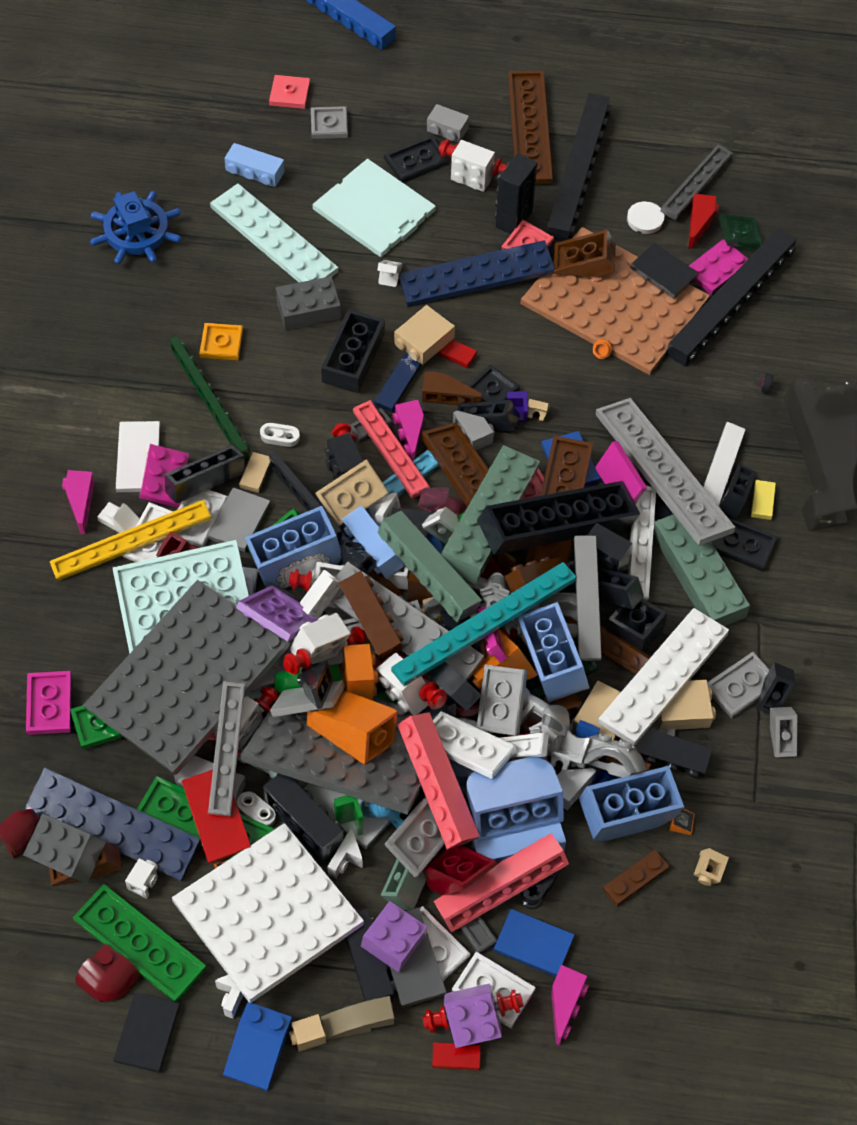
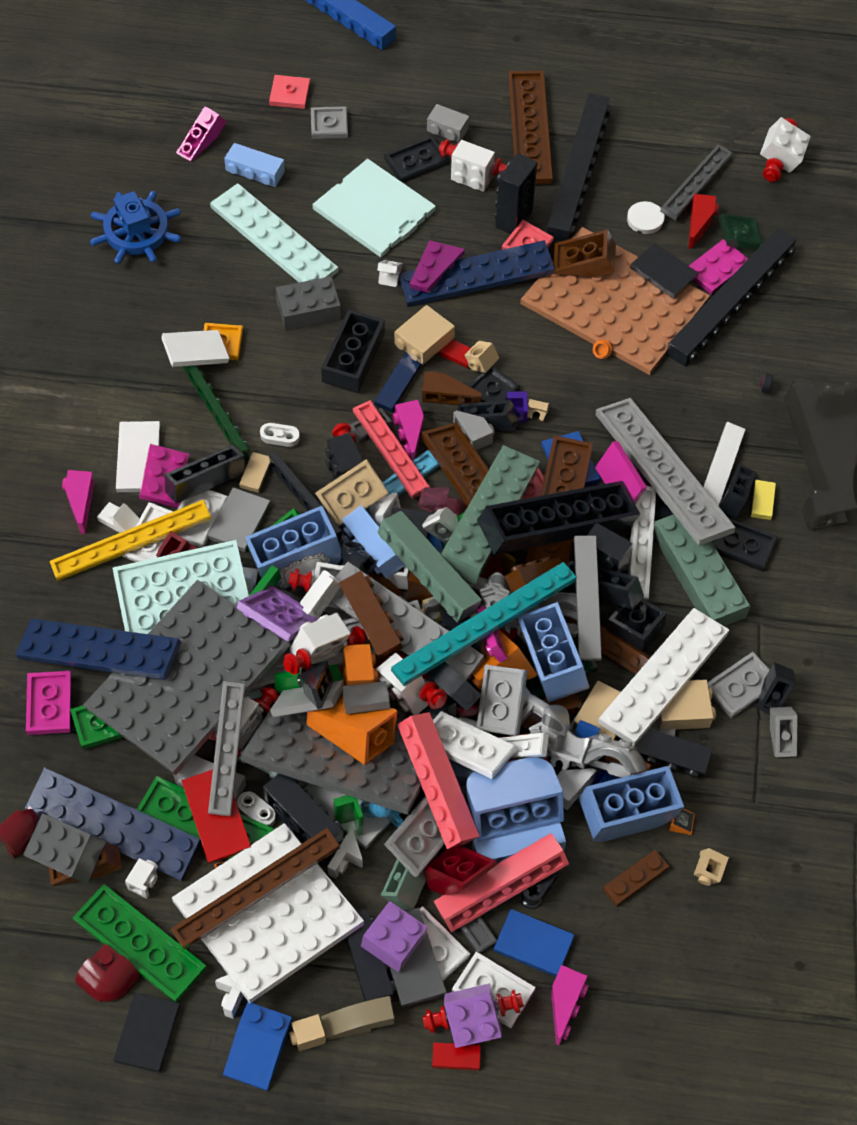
(98, 648): none -> dark blue plate
(195, 348): none -> white tile
(202, 134): none -> dark pink slope
(255, 888): none -> reddish brown plate
(270, 579): none -> green tile
(366, 697): none -> dark grey tile
(433, 264): none -> magenta wing
(482, 356): none -> tan brick
(783, 148): none -> white brick

